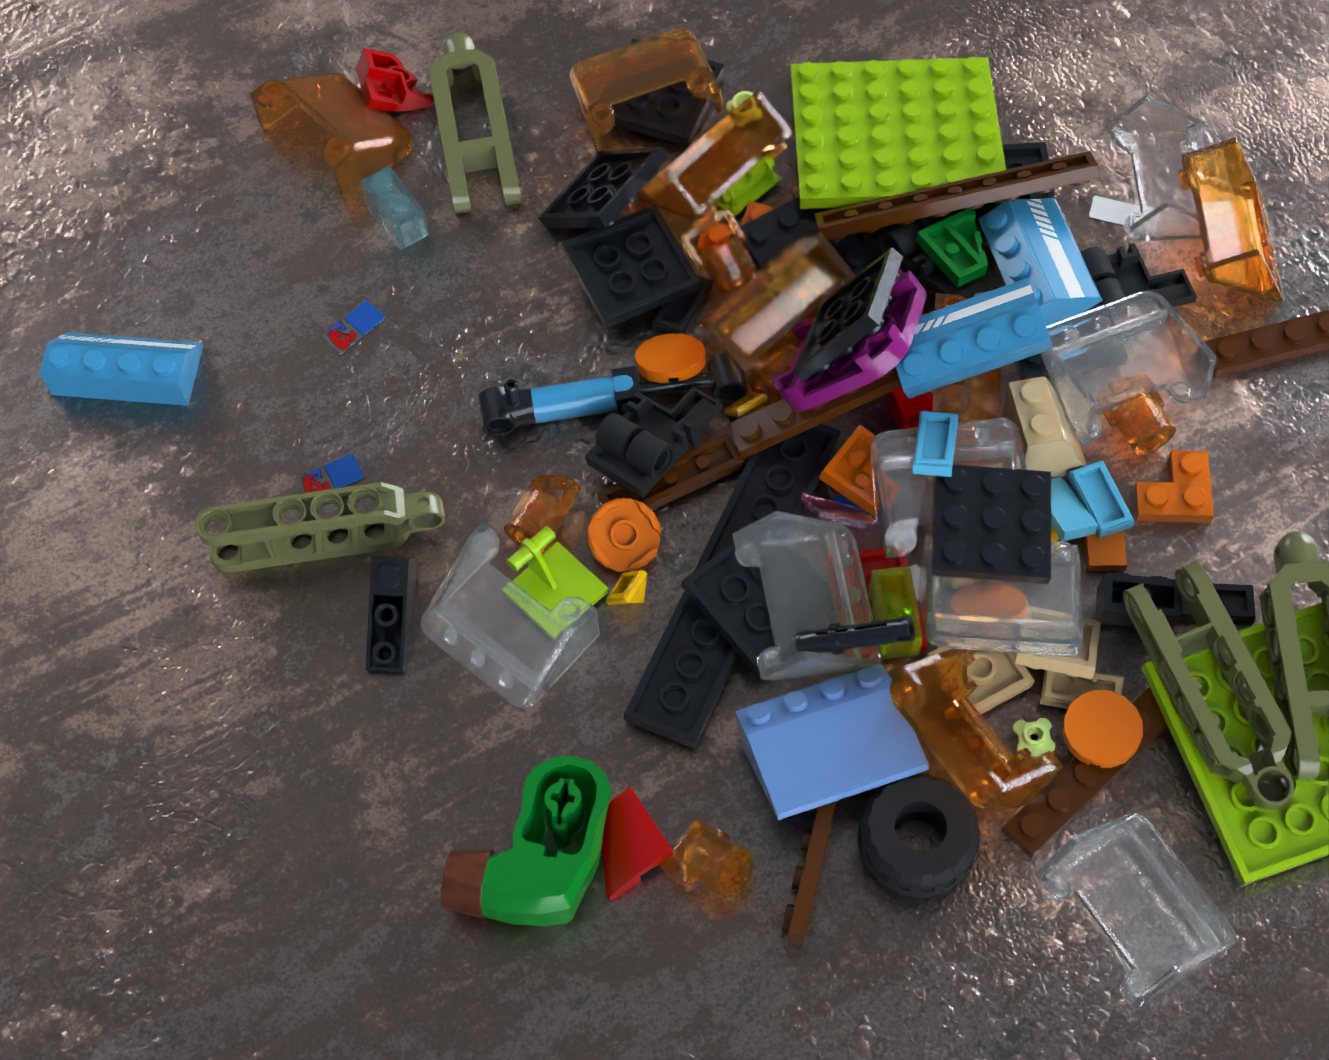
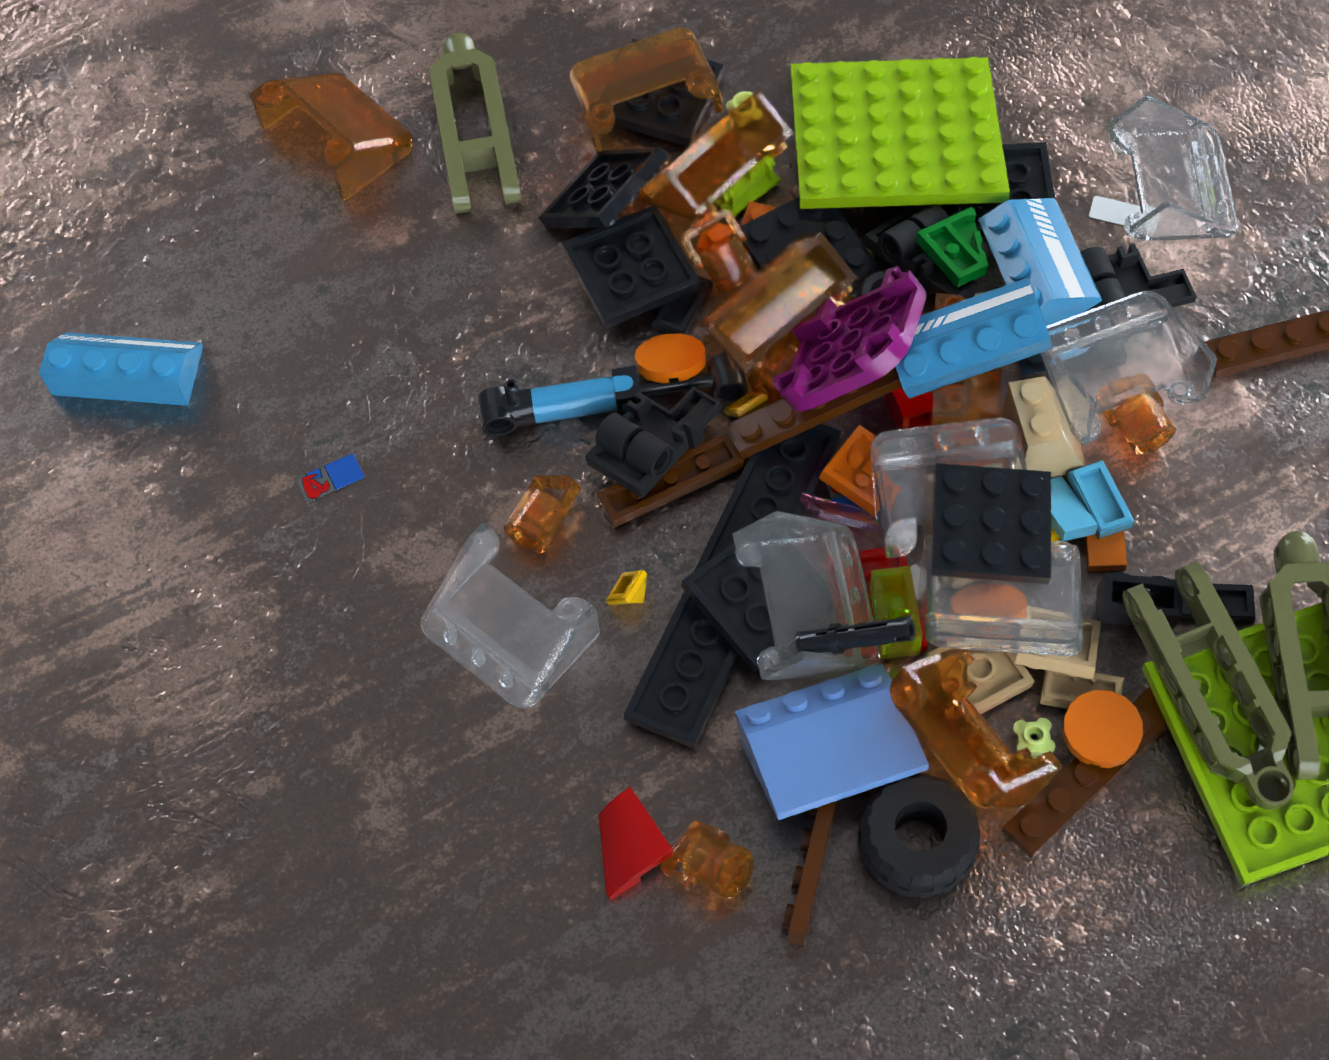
(267, 541): olive piece -> none
(353, 327): sticker -> none
(388, 84): red slope -> none
(390, 612): black slope -> none
(394, 207): clear light blue piece -> none
(549, 855): green piece -> none
(554, 573): lime plate -> none
(623, 535): orange tile -> none
(849, 315): black plate -> none
(935, 444): medium azure tile -> none
(957, 195): reddish brown plate -> none
(1141, 902): clear windscreen -> none
(1184, 497): orange plate -> none
(1231, 221): clear orange windscreen -> none

